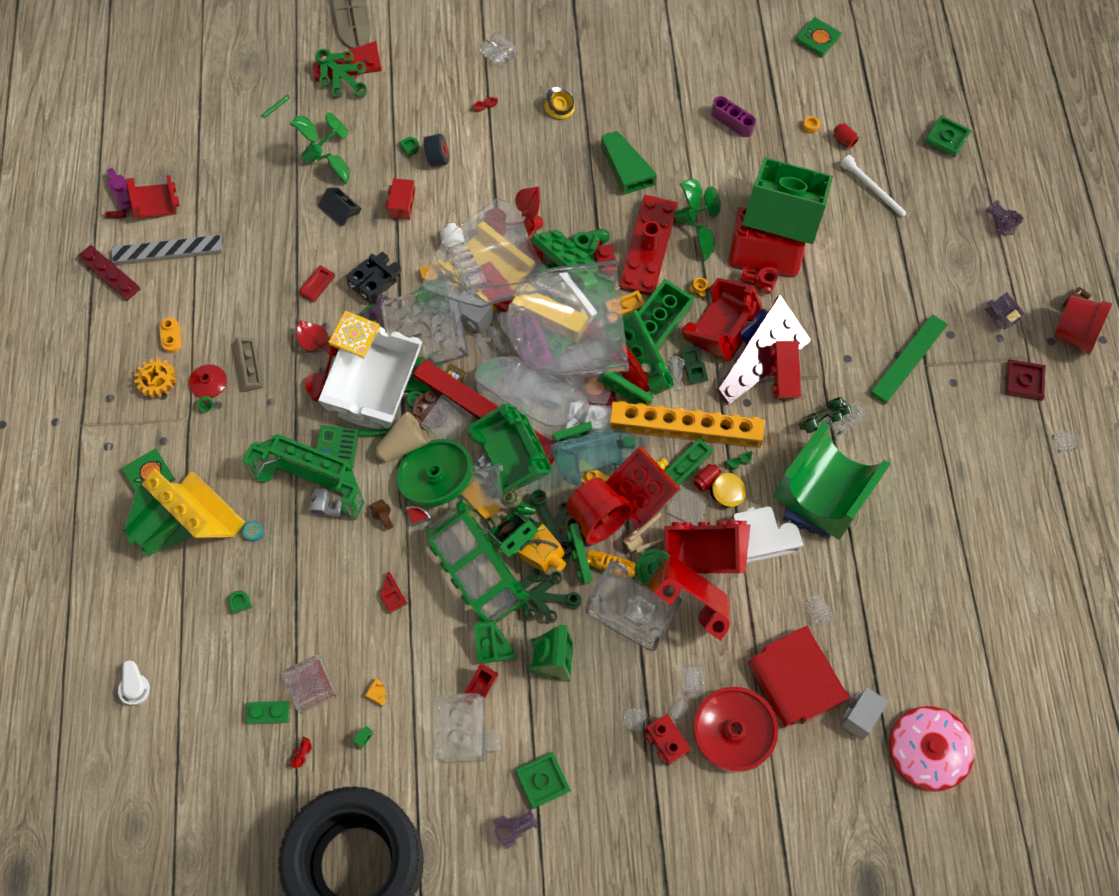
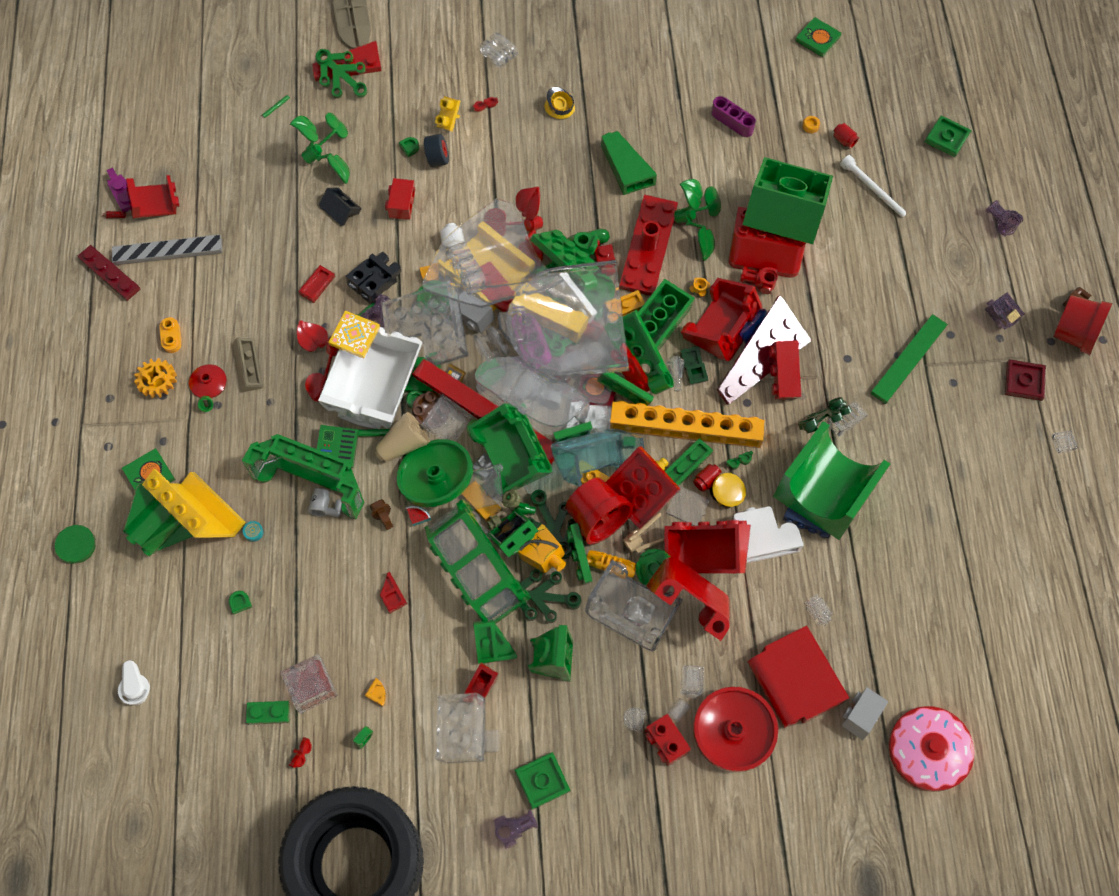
(75, 544): none -> green tile
(448, 113): none -> yellow hips

